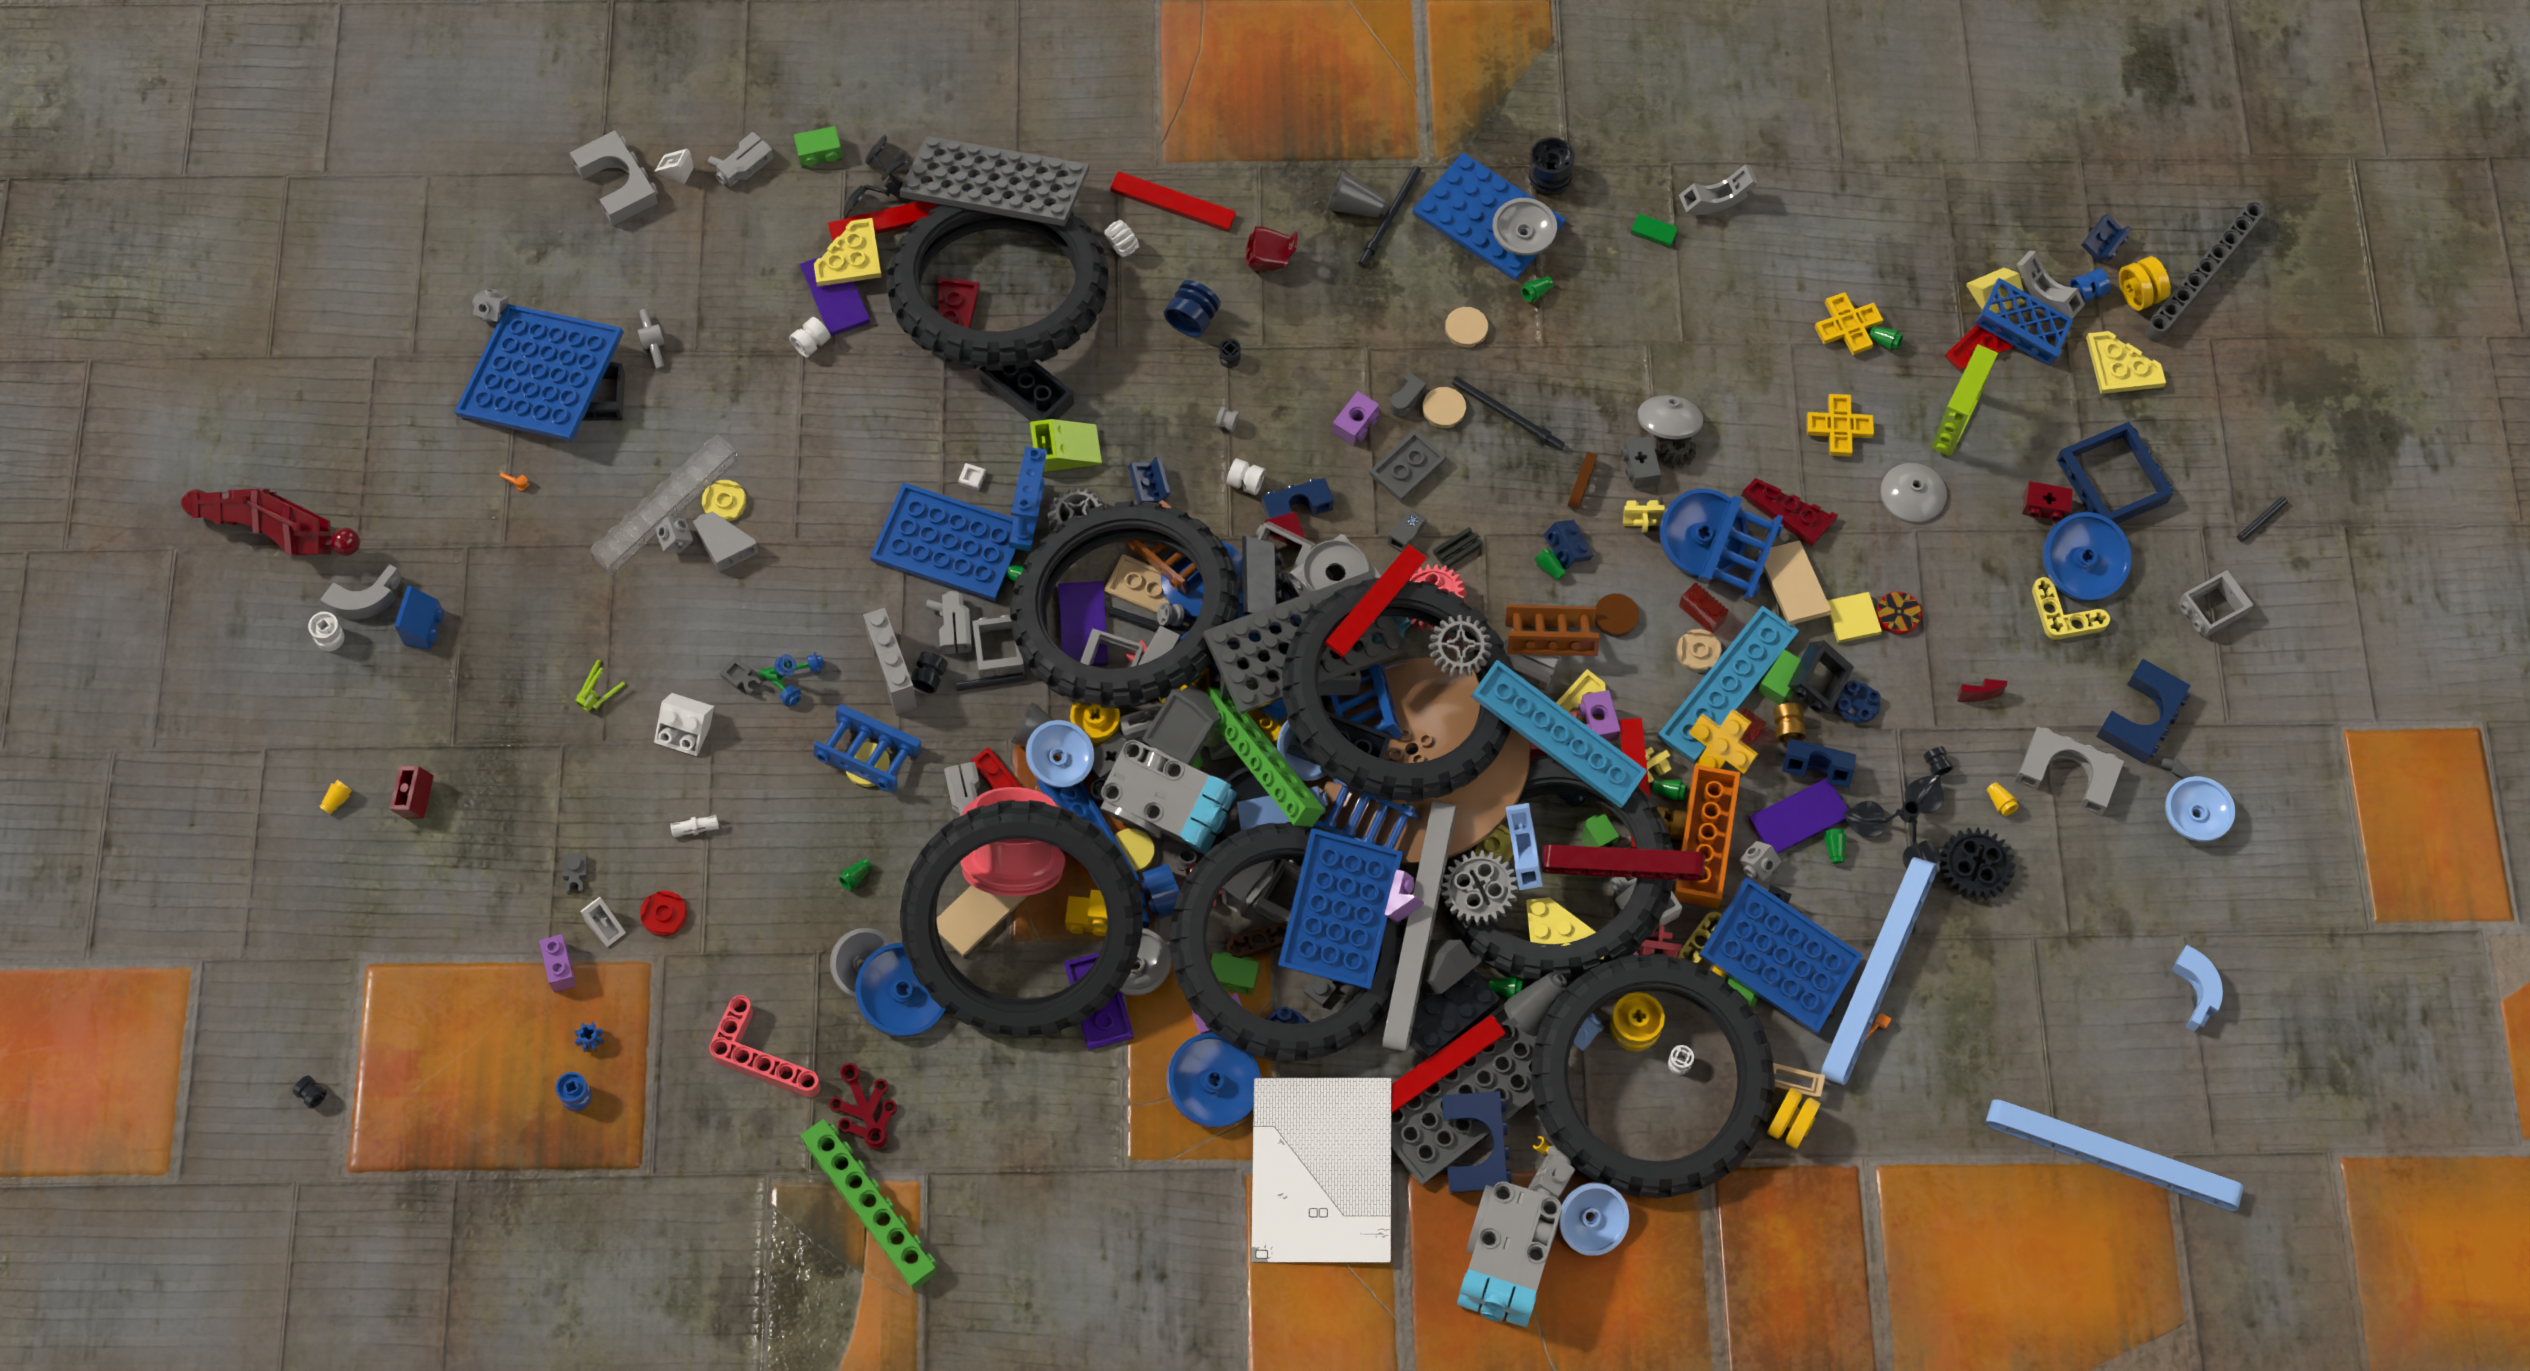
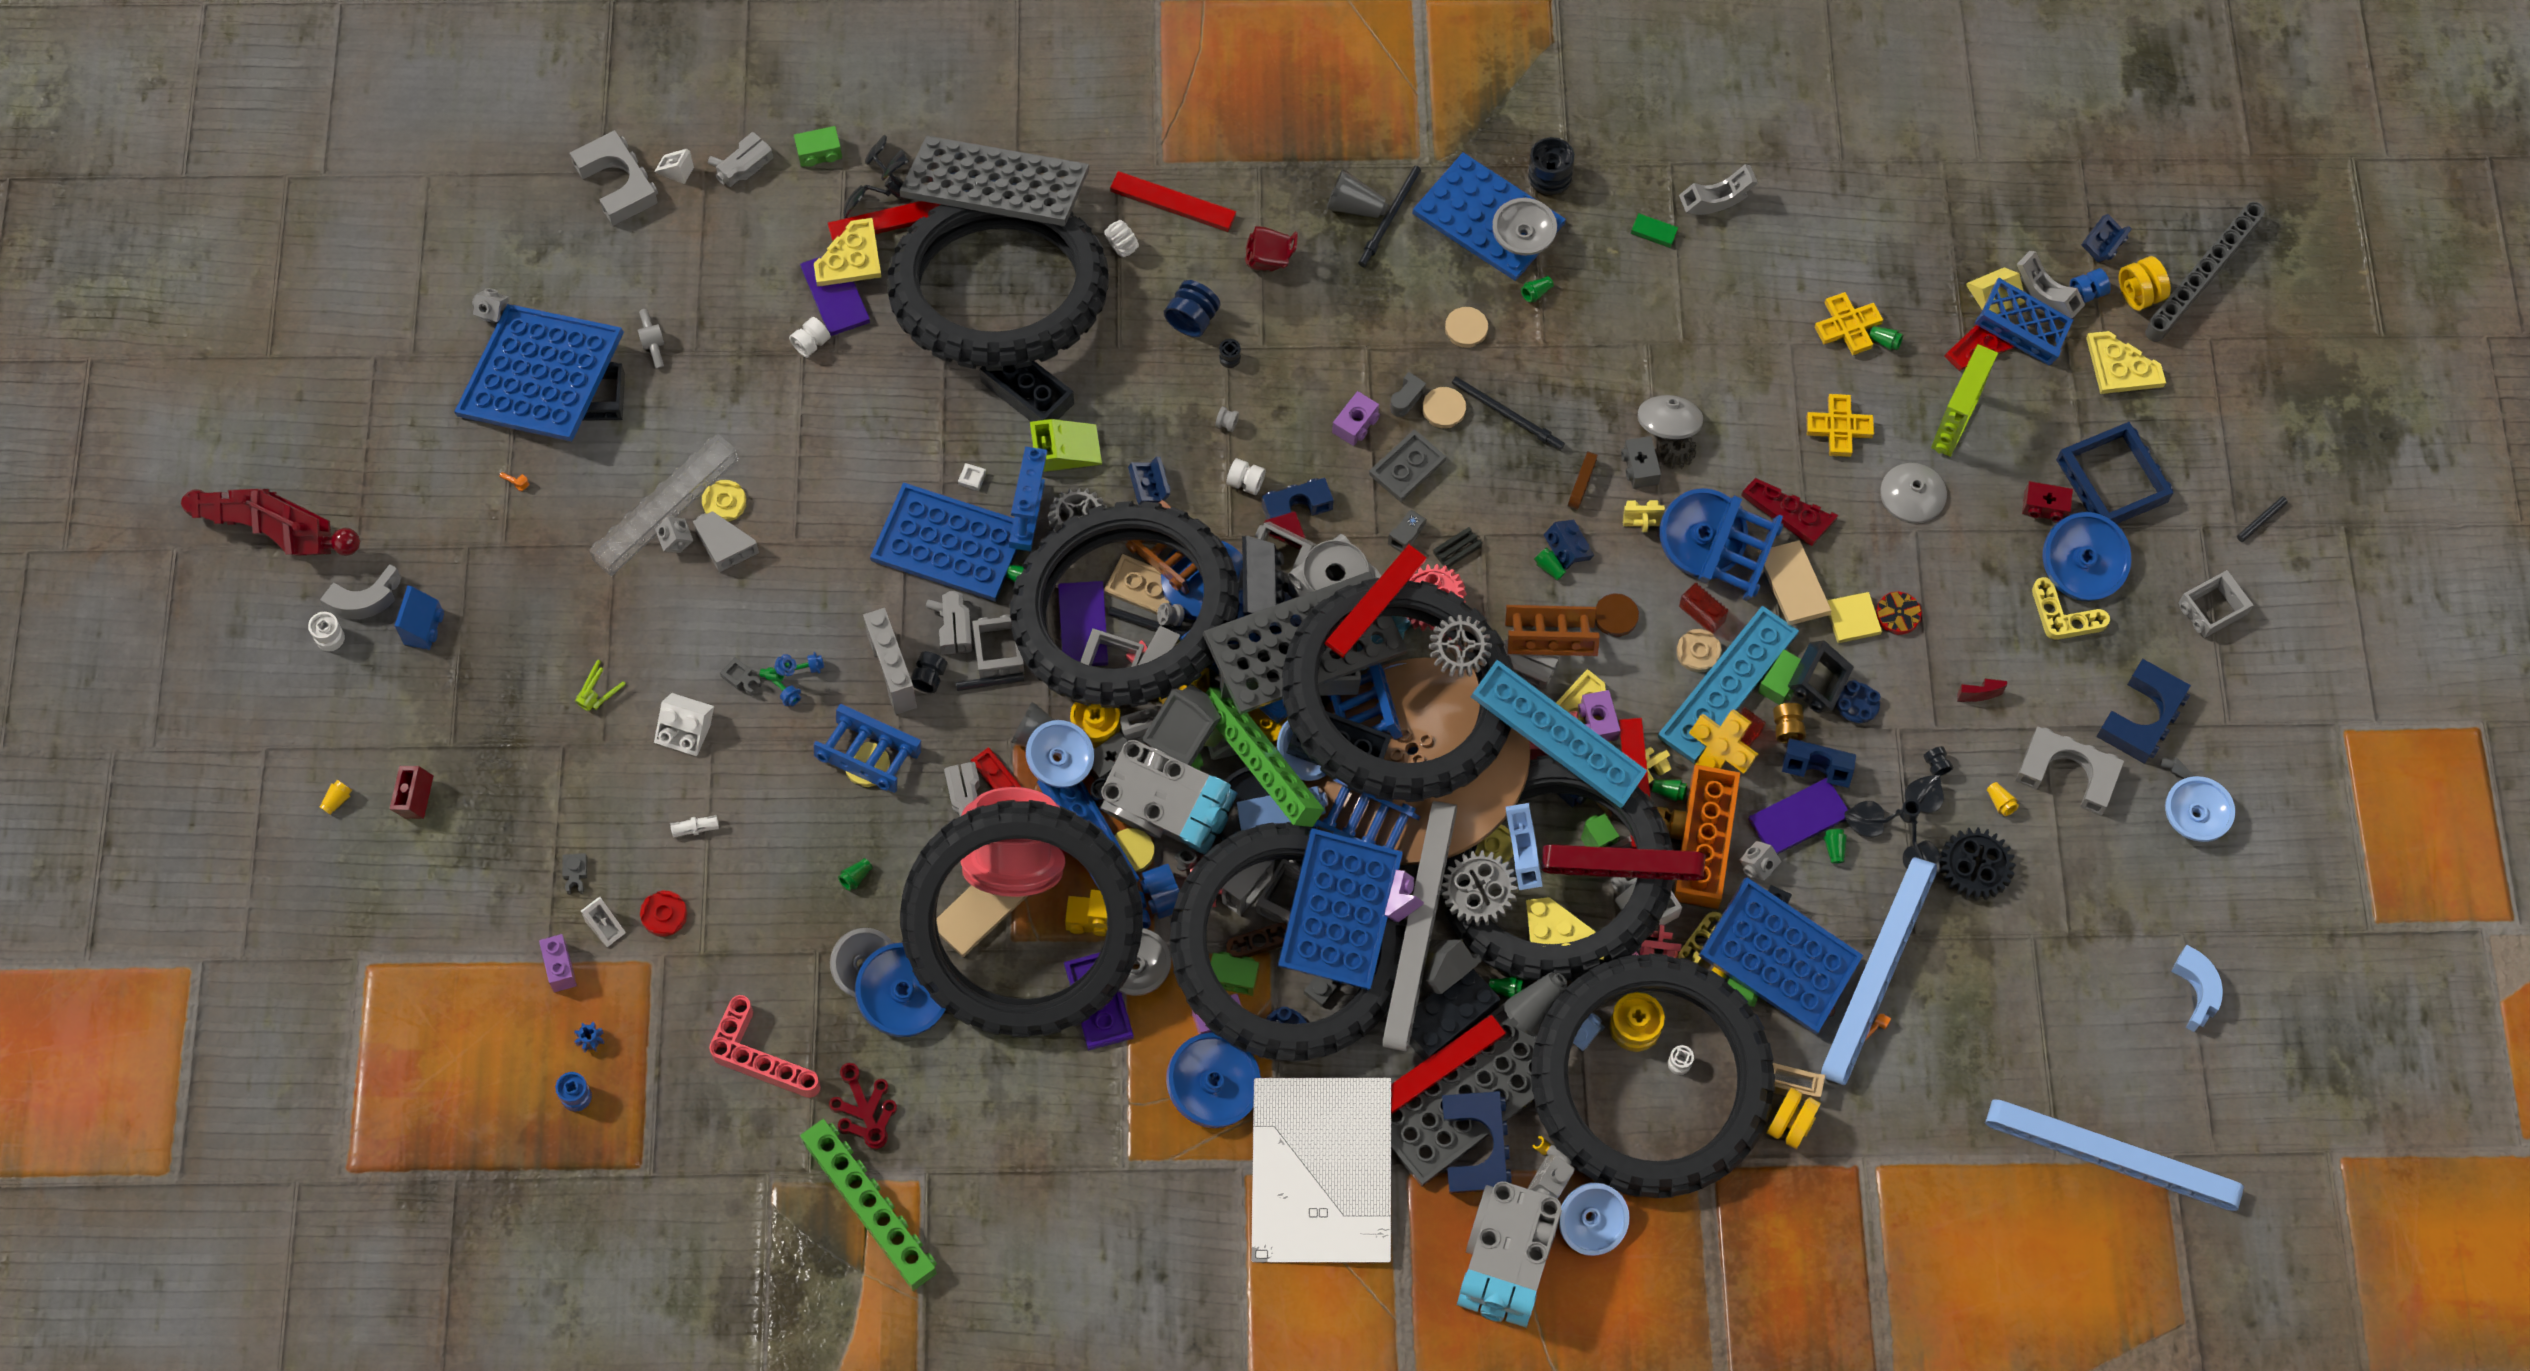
(309, 1091): black wheel -> none
(957, 300): dark red wing -> none

